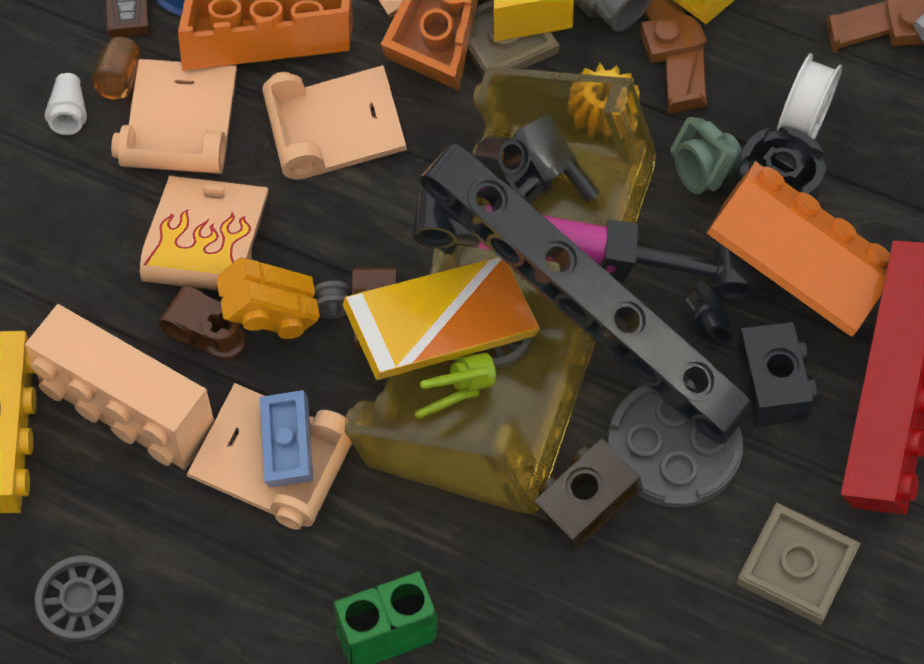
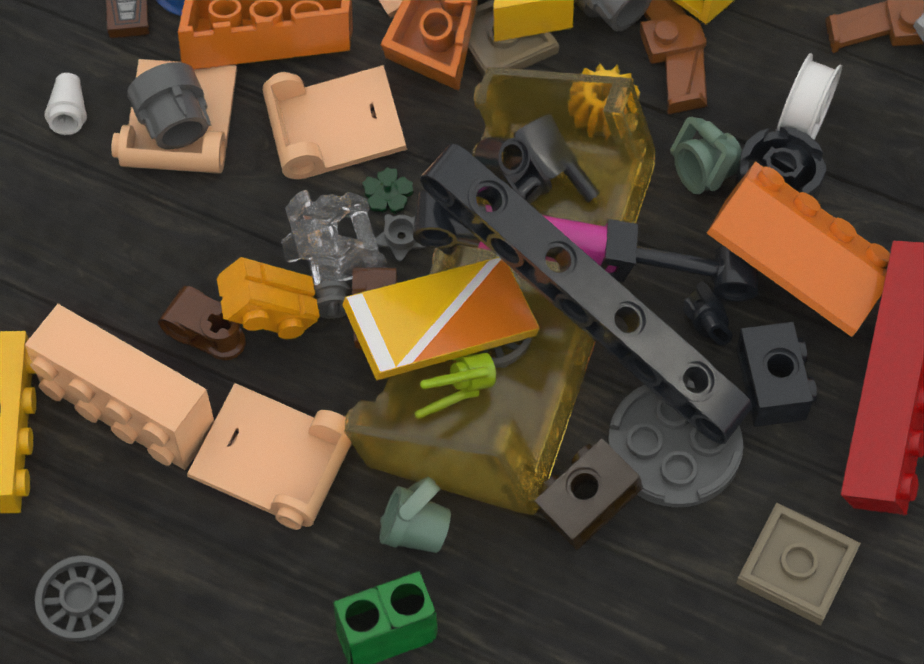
(116, 68): clear orange brick -> none
(170, 104): none -> dark grey piece
(200, 231): light nougat door -> none
(286, 439): medium blue plate -> none
(317, 239): none -> clear piece
(387, 191): none -> dark green plant
(389, 238): none -> dark grey plate
(414, 519): none -> sand green piece

